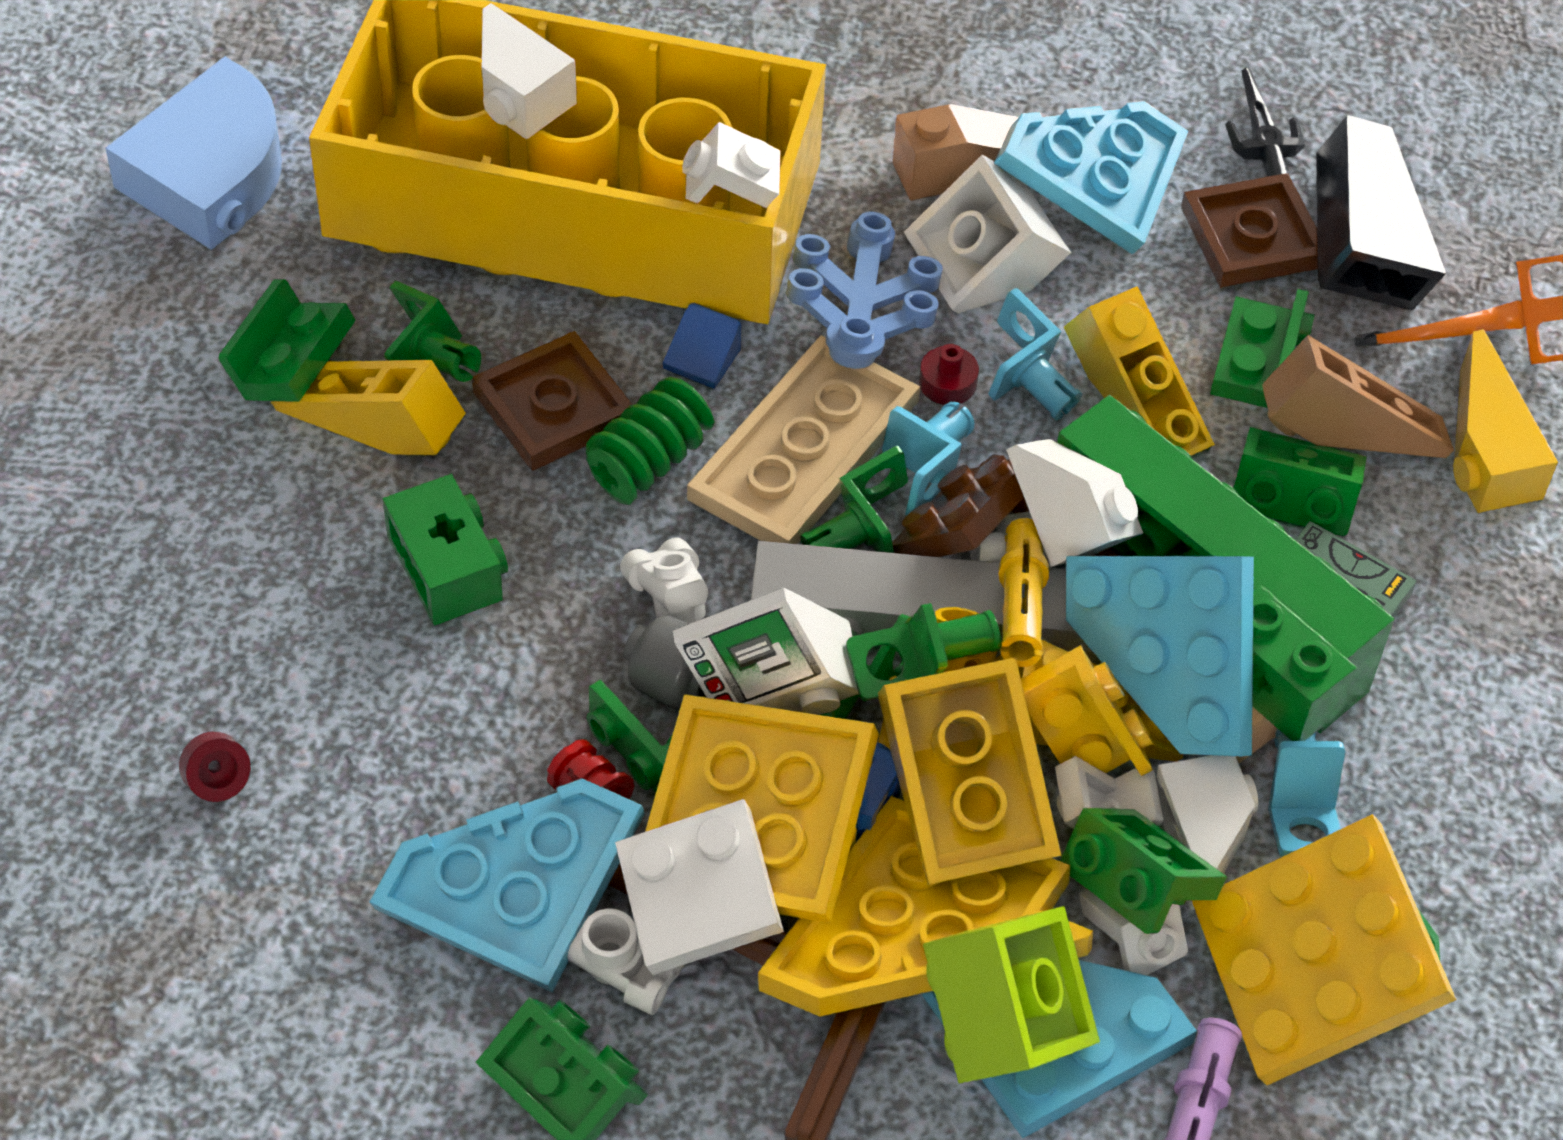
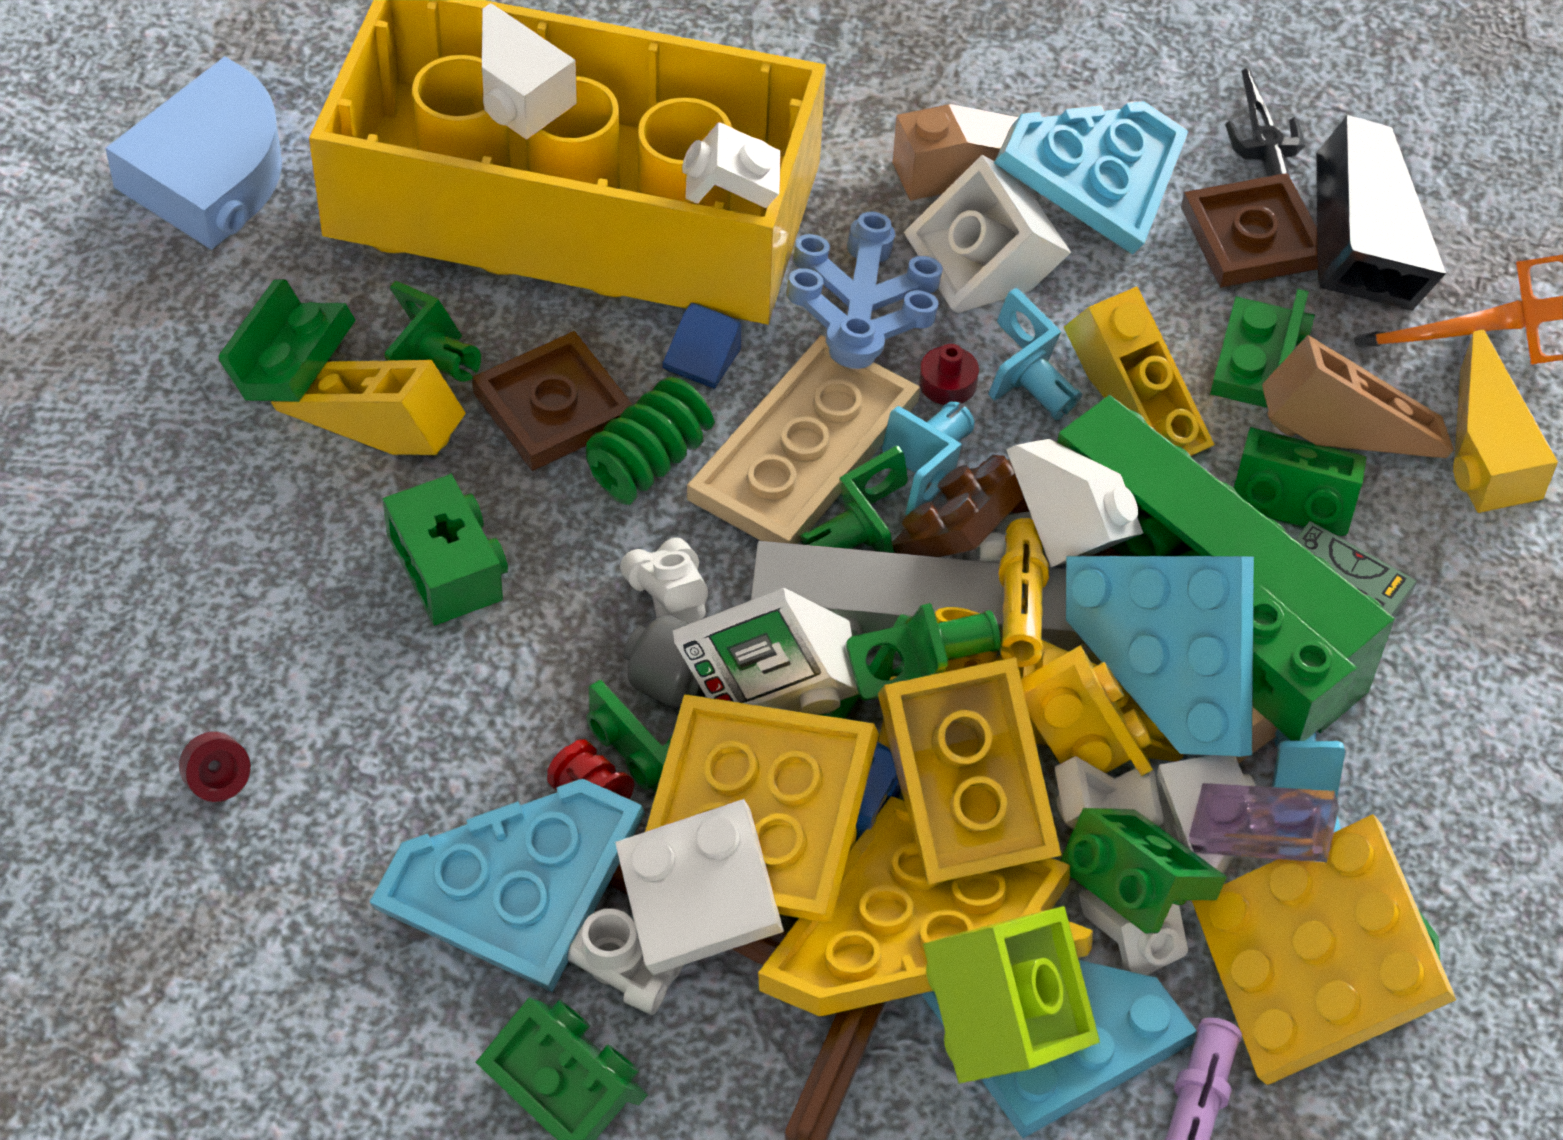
(1264, 822): none -> clear purple plate

